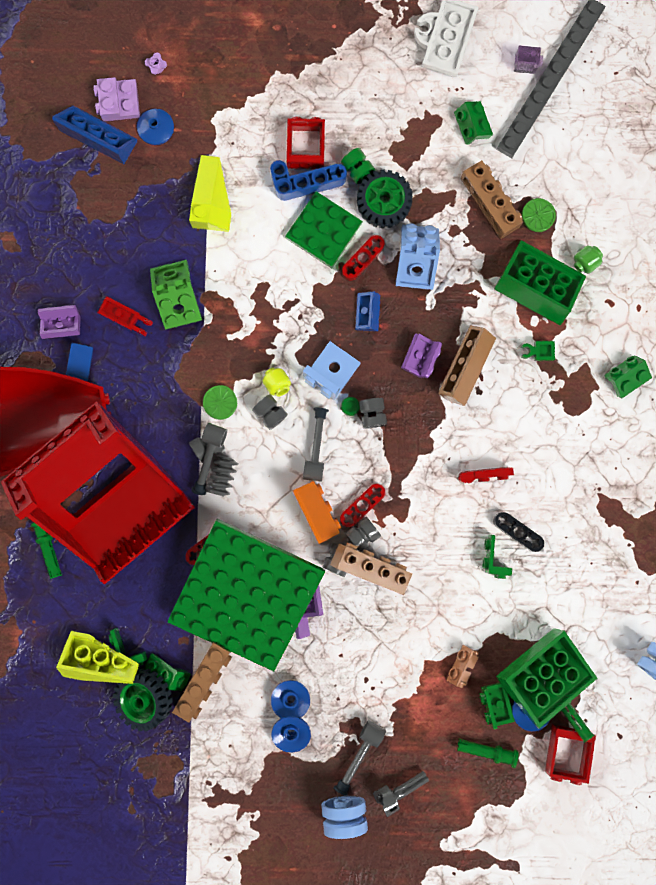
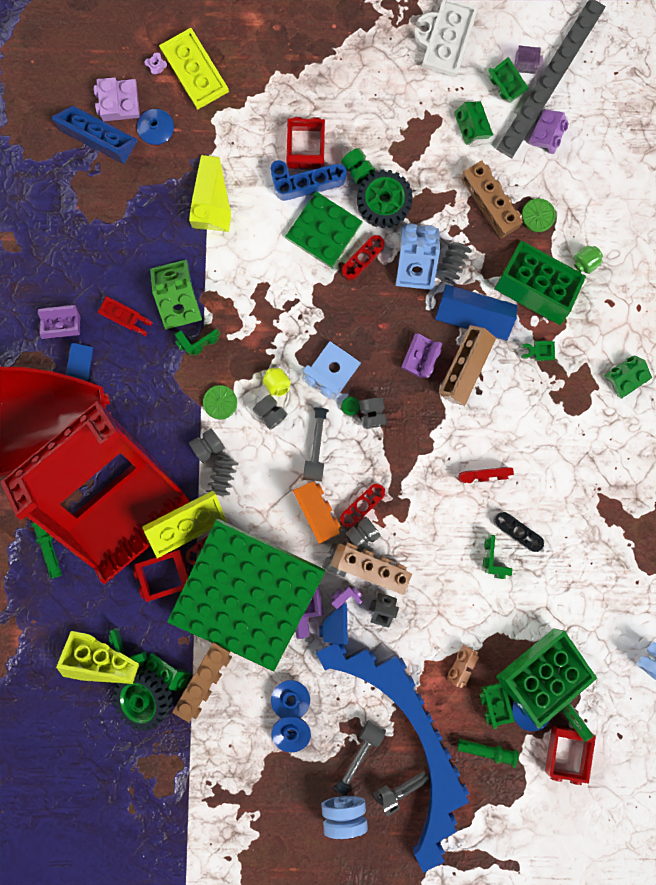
(182, 568): none -> red window
(183, 524): none -> neon yellow plate
(194, 68): none -> neon yellow plate
(196, 348): none -> green bracket
(213, 436): dark grey piece -> none
(335, 626): none -> blue slope
(341, 596): none -> medium lavender bracket
(367, 311): blue slope -> none
(385, 606): none -> dark grey brick
(445, 788): none -> blue arch
(452, 261): none -> dark grey piece
(469, 308): none -> blue slope
(508, 80): none -> green bracket
(549, 130): none -> medium lavender bracket

